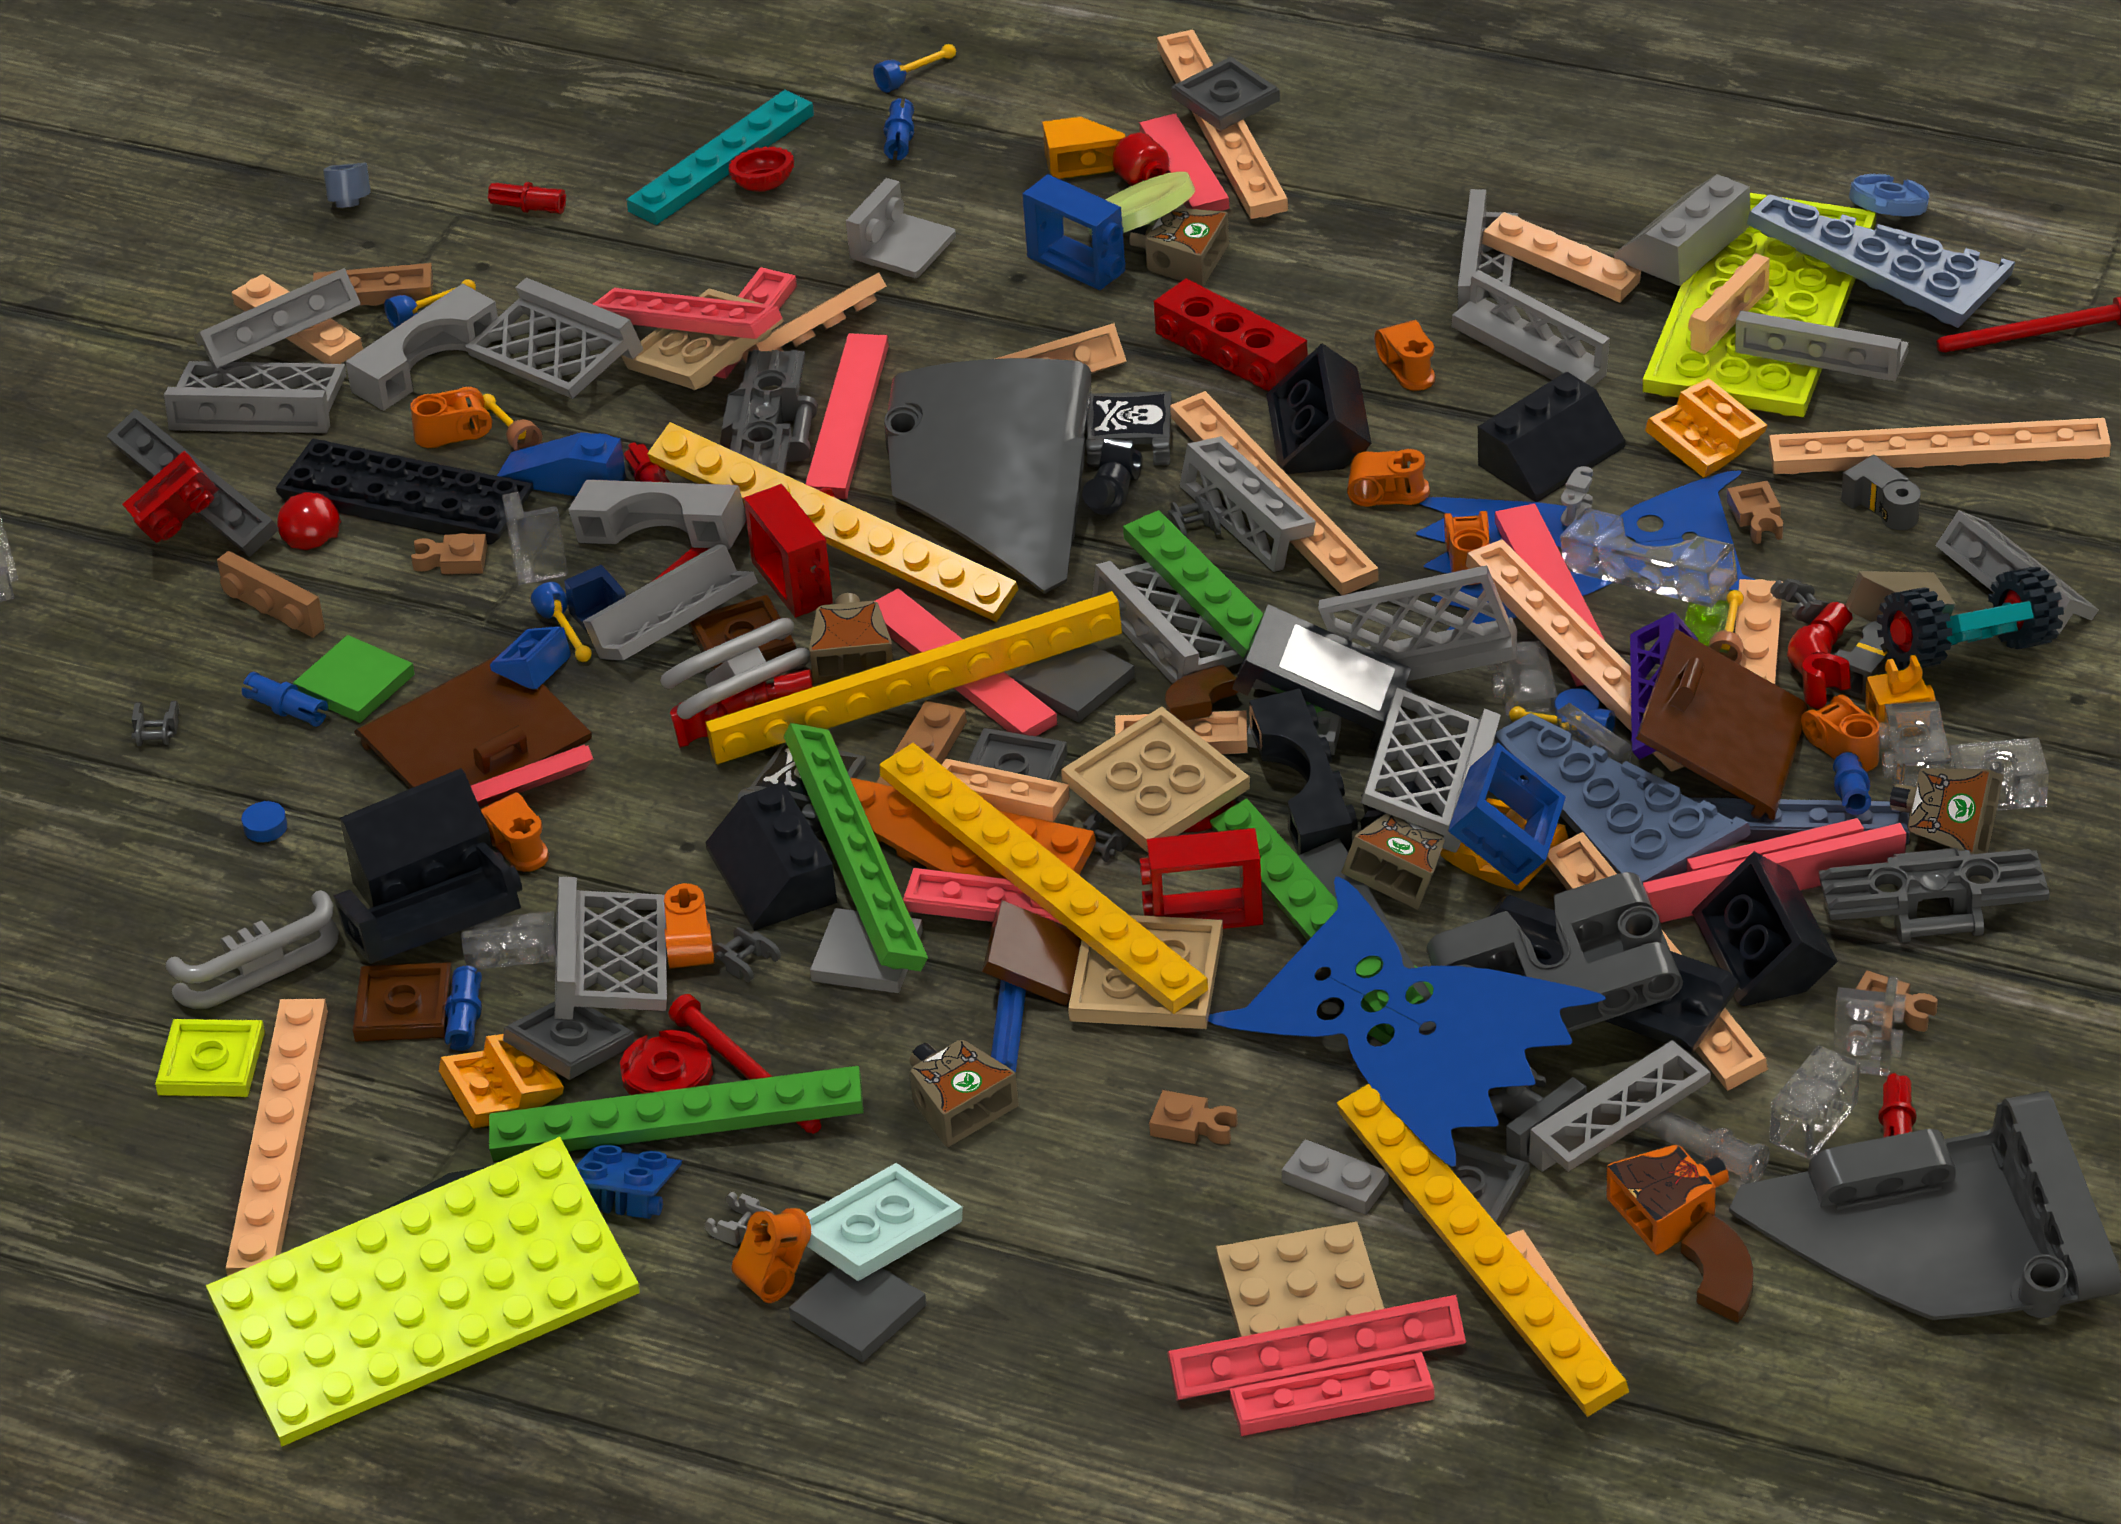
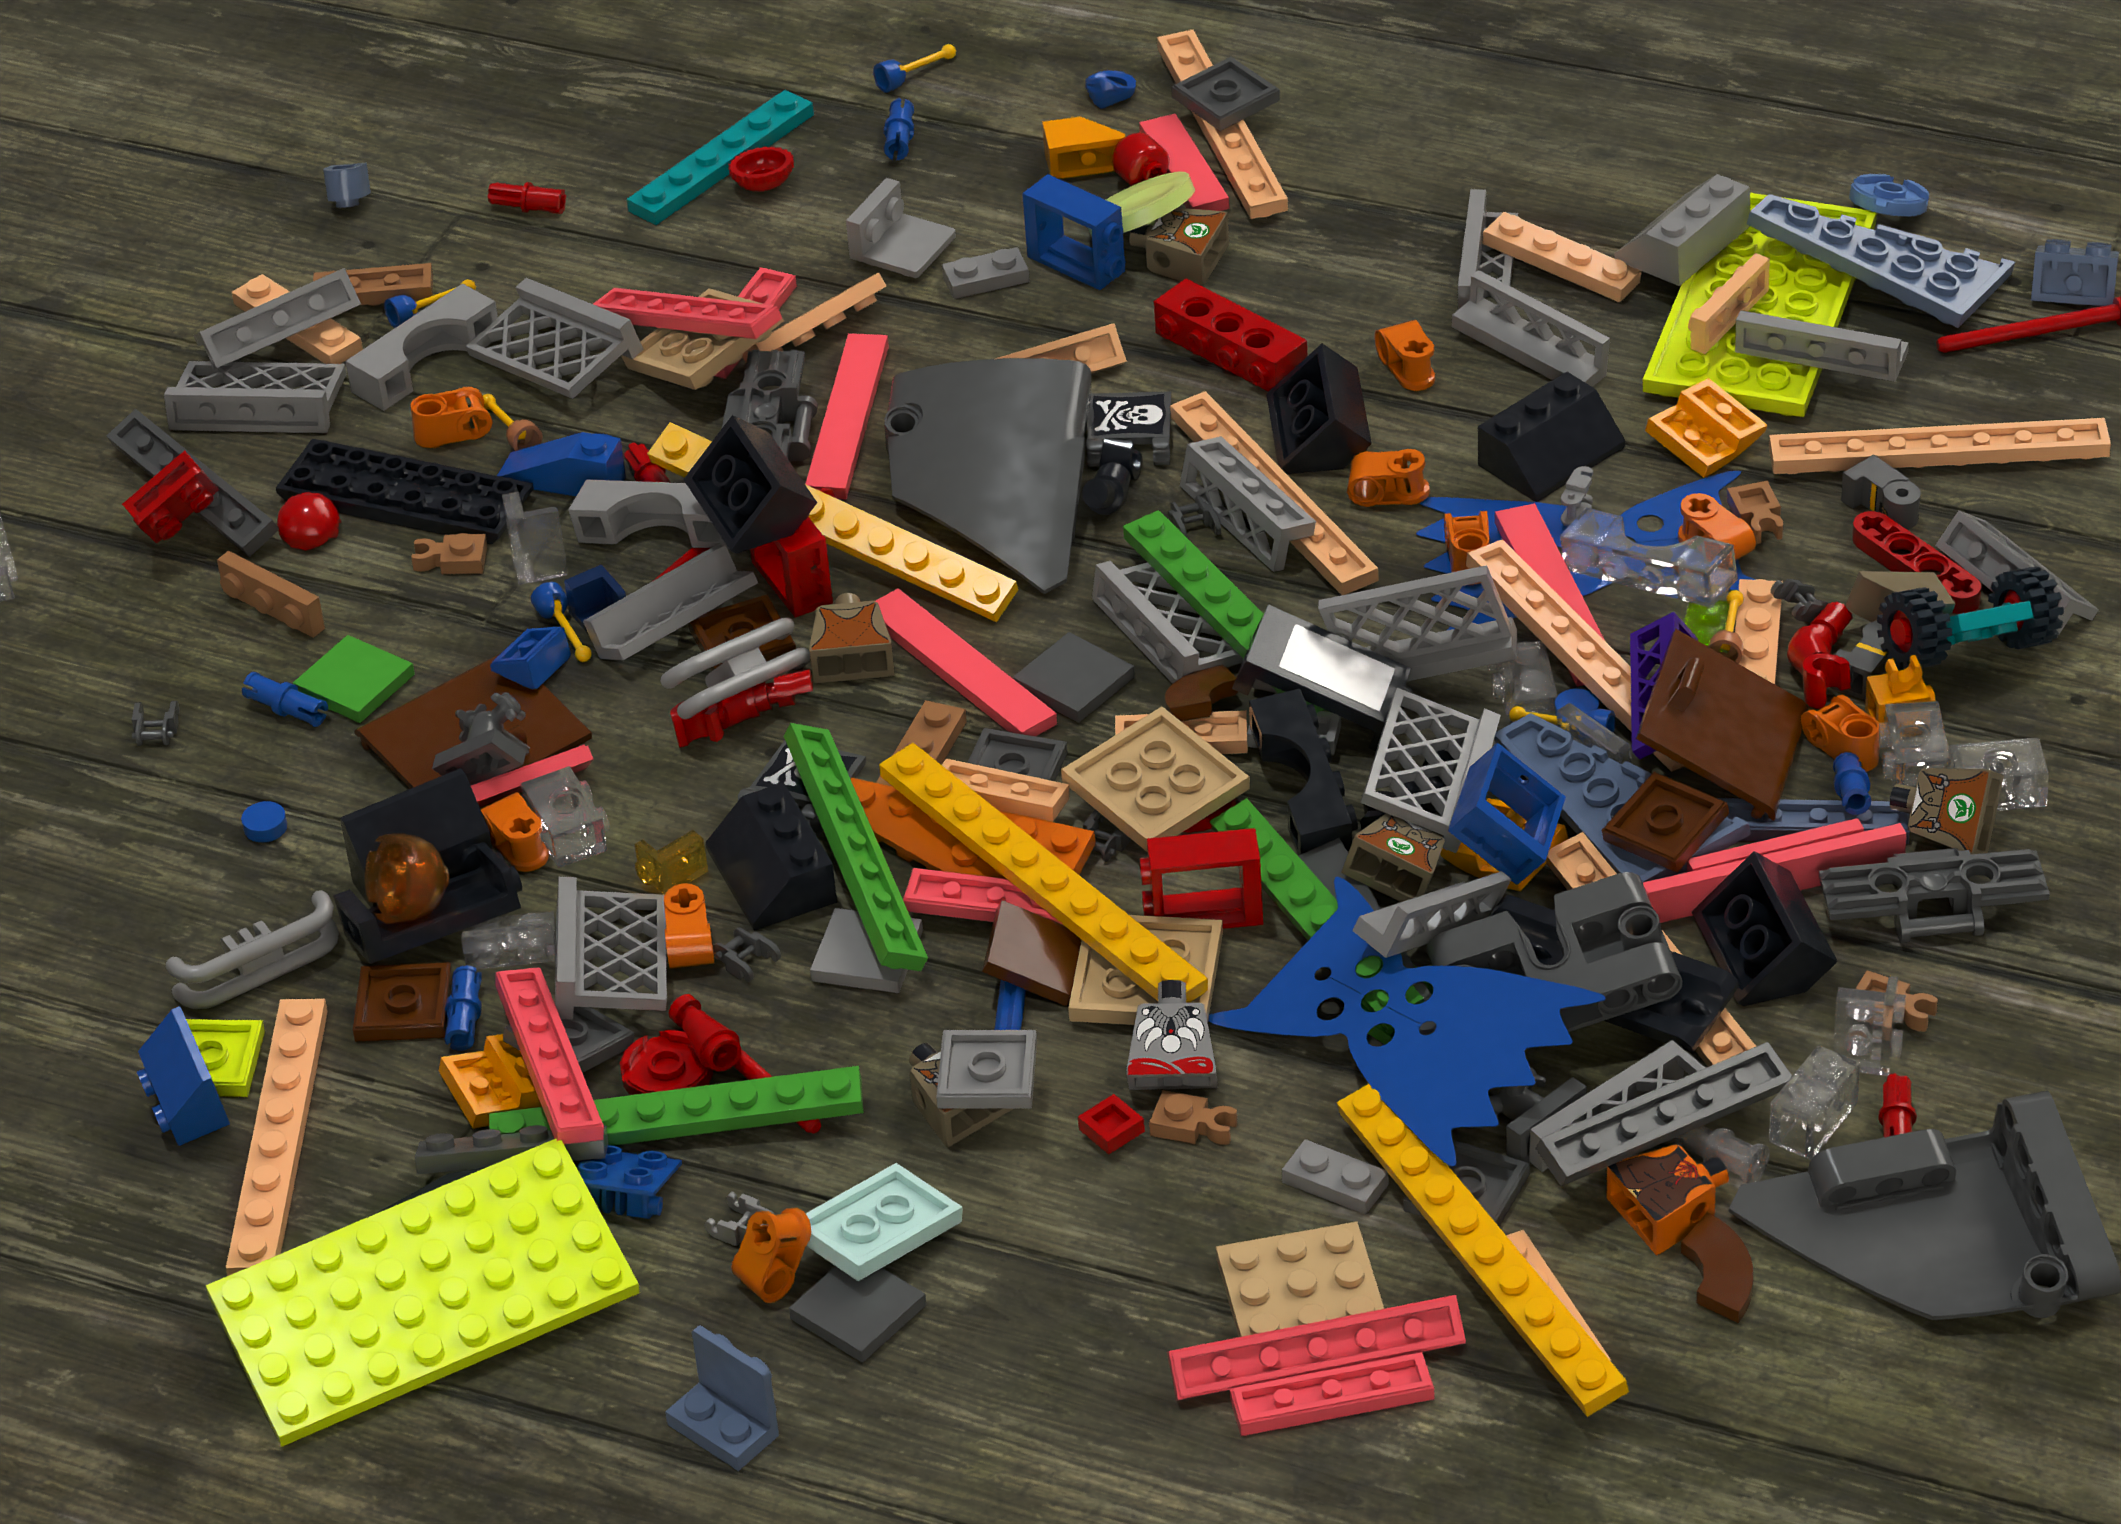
(180, 1081): none -> blue slope
(405, 878): none -> clear orange cylinder
(486, 745): none -> dark grey piece
(489, 1147): none -> dark grey plate
(549, 1056): none -> coral tile
(569, 819): none -> clear brick
(672, 864): none -> clear yellow bracket
(712, 1041): none -> red cone
(730, 1406): none -> sand blue bracket
(749, 487): none -> black slope
(916, 676): yellow plate -> none
(985, 272): none -> light grey plate
(986, 1069): none -> light grey tile
(1104, 89): none -> blue piece
(1111, 1124): none -> red plate
(1171, 1043): none -> torso
(1423, 917): none -> light grey fence
(1663, 1114): none -> plate
(1665, 822): none -> reddish brown tile
(1711, 520): none -> orange piece
(1879, 535): none -> red beam
(2074, 273): none -> sand blue bracket

